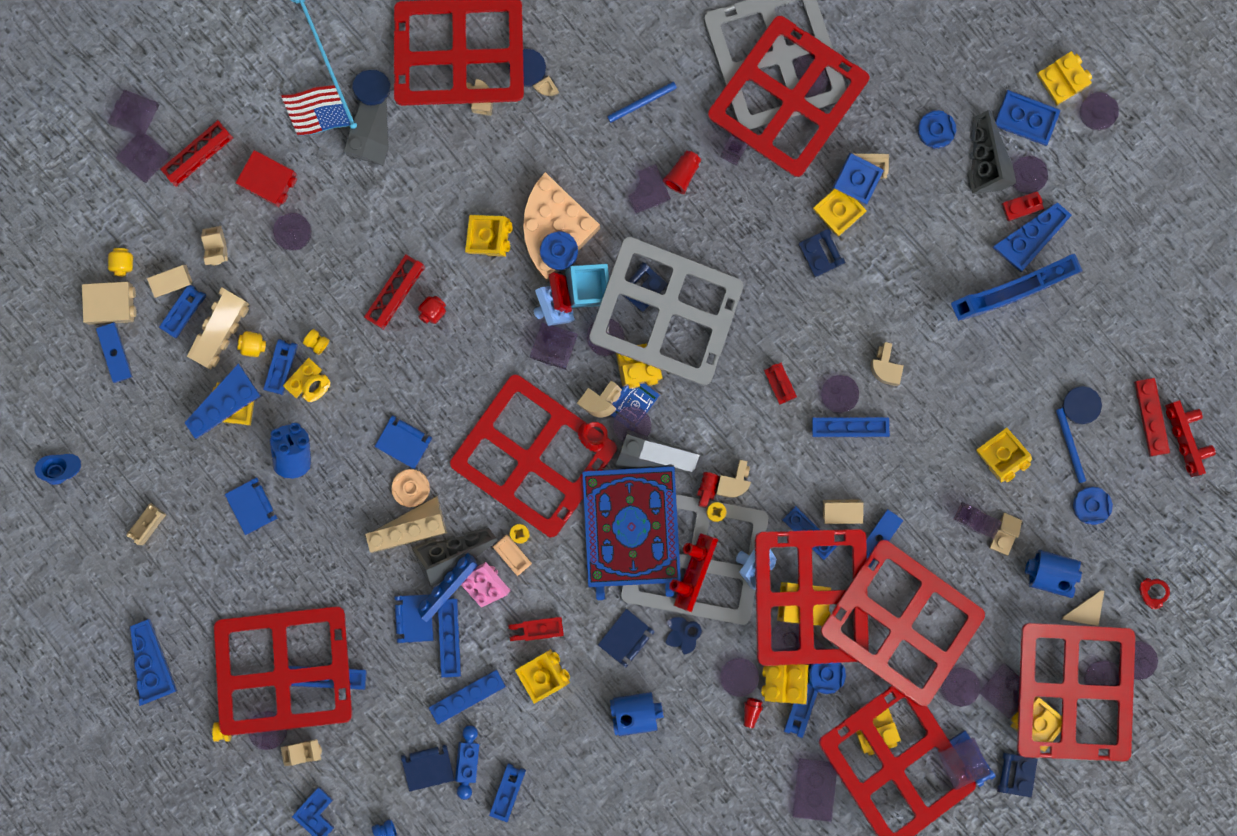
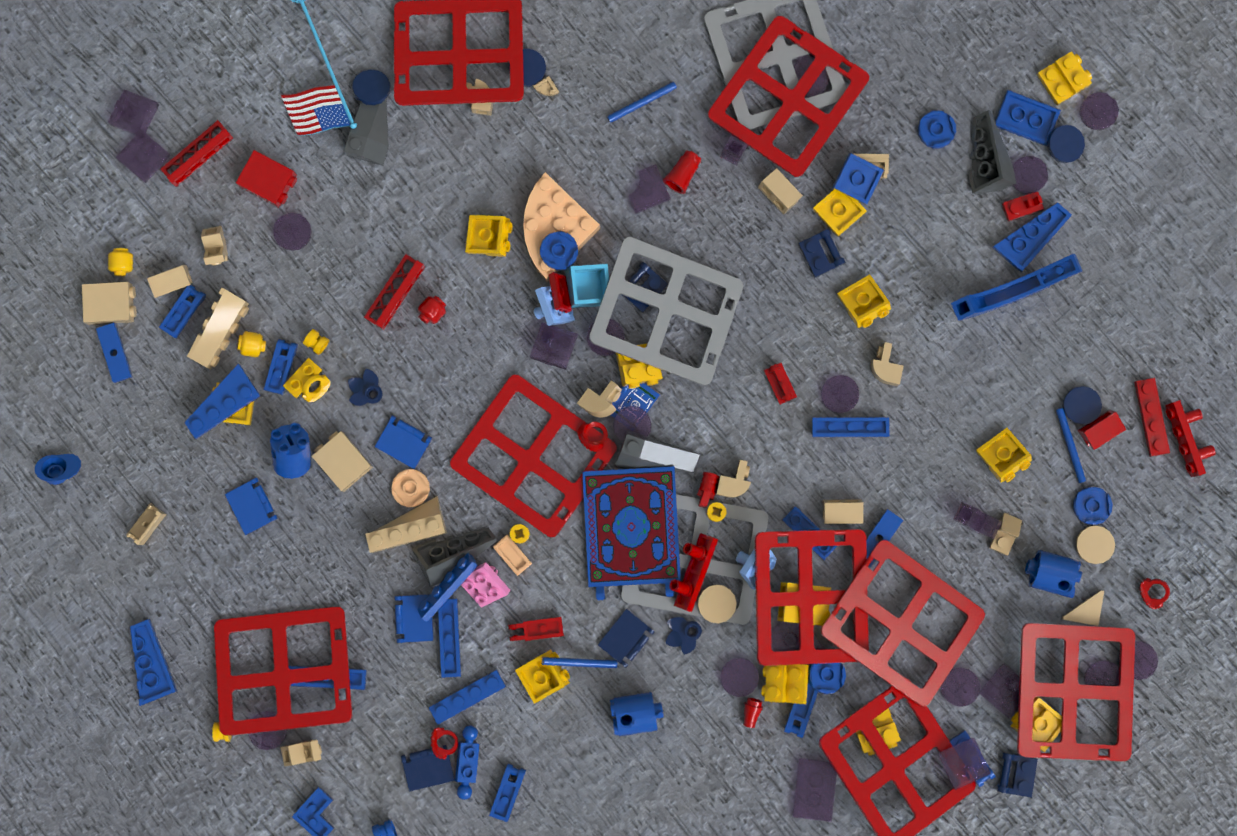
(341, 461): none -> tan brick
(363, 387): none -> dark blue plate
(438, 751): none -> red piece
(579, 662): none -> blue bar
(717, 604): none -> tan tile
(780, 191): none -> tan hinge
(864, 301): none -> yellow plate
(1066, 143): none -> dark blue tile
(1095, 544): none -> tan tile
(1102, 429): none -> red hinge

